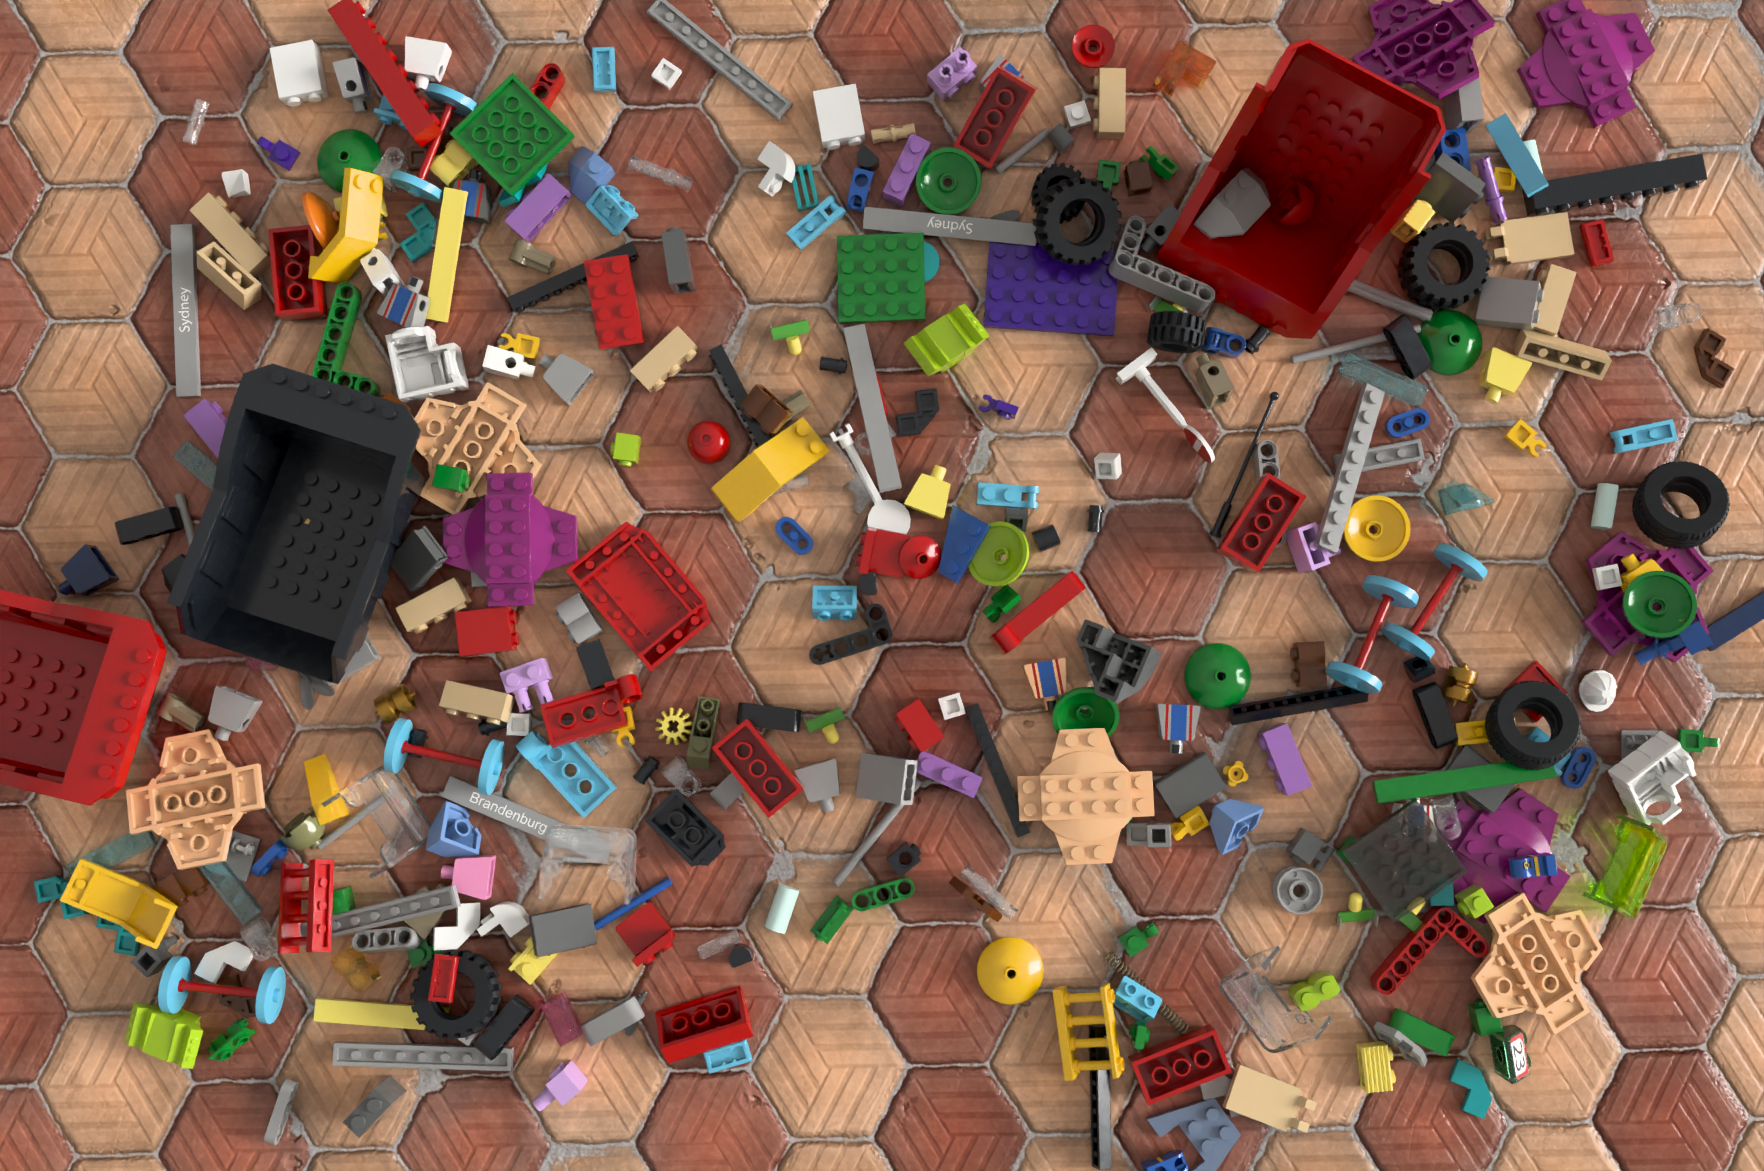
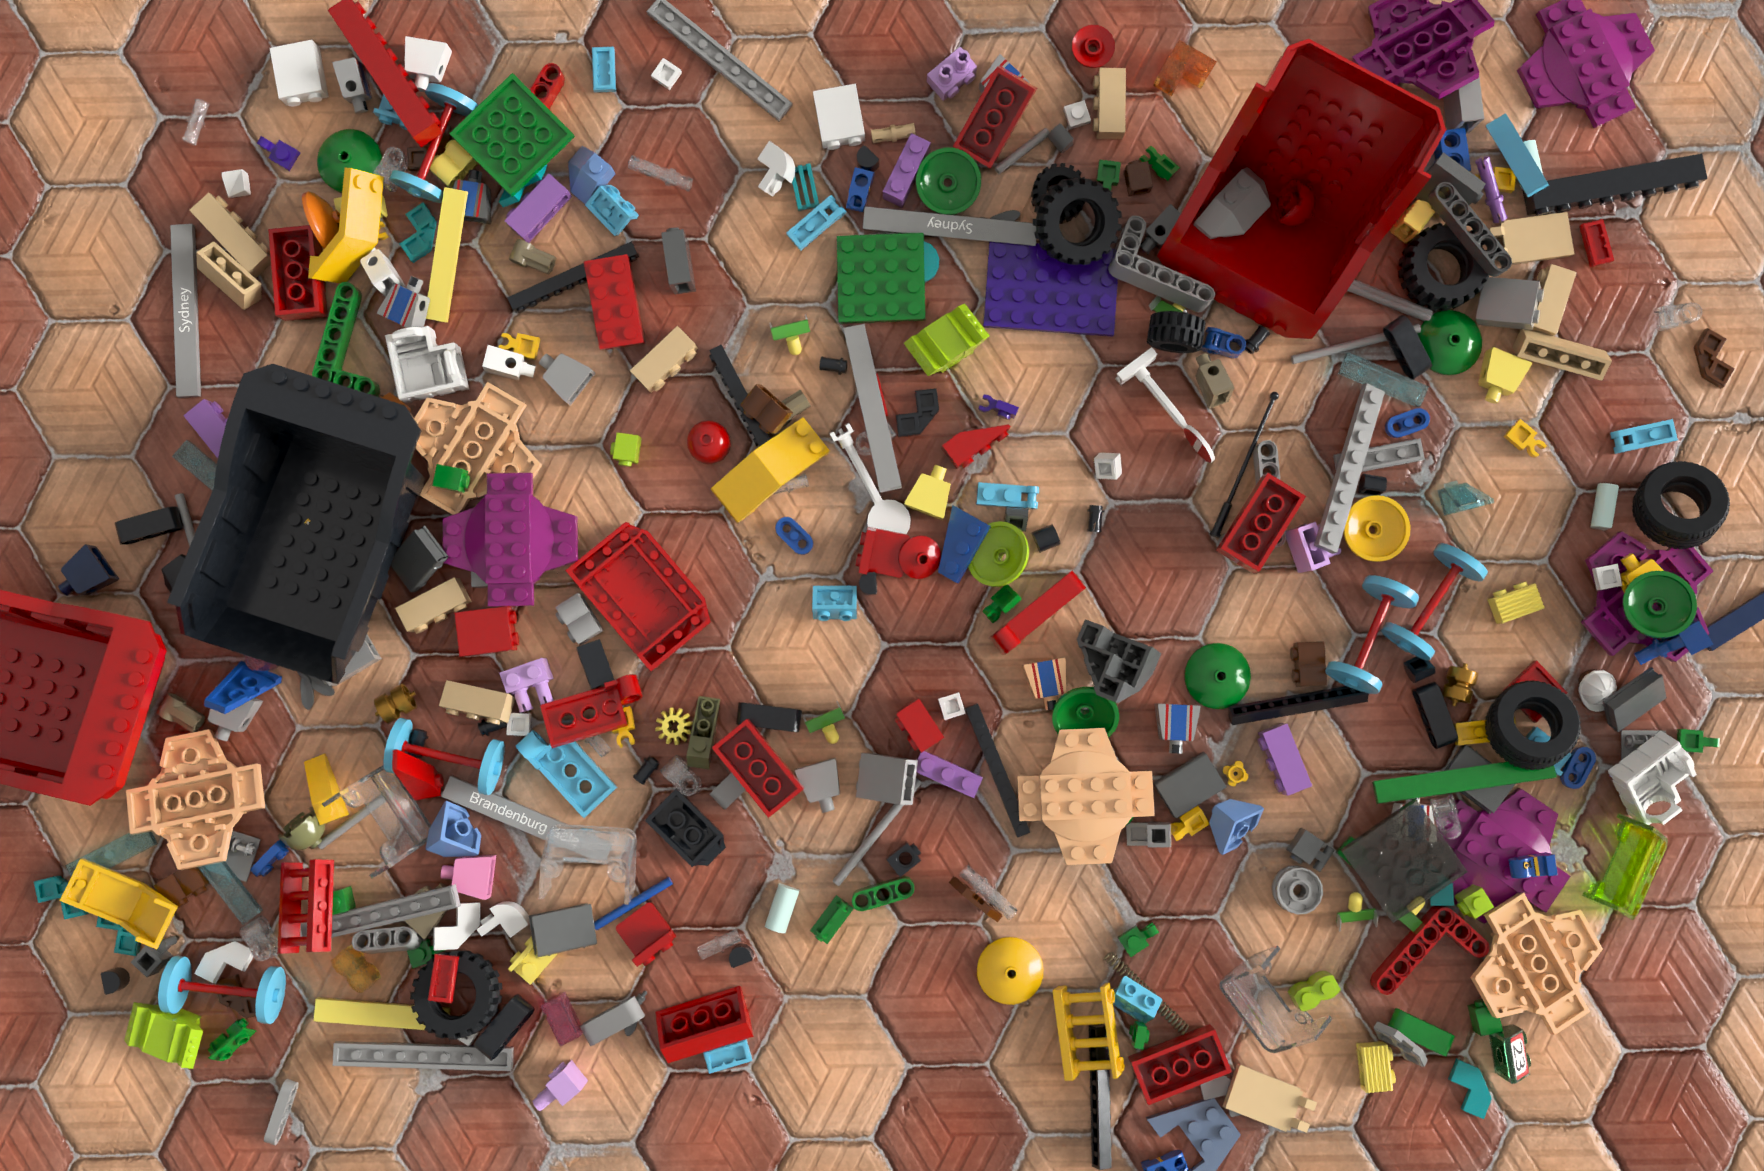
(114, 980): none -> black brick
(240, 687): none -> blue wing
(374, 1106): dark grey brick -> none
(417, 776): none -> red slope
(849, 640): black beam -> none
(969, 443): none -> red slope
(1372, 484): none -> black brick
(1480, 234): none -> dark grey beam
(1515, 603): none -> light yellow brick
(1634, 699): none -> dark grey piece

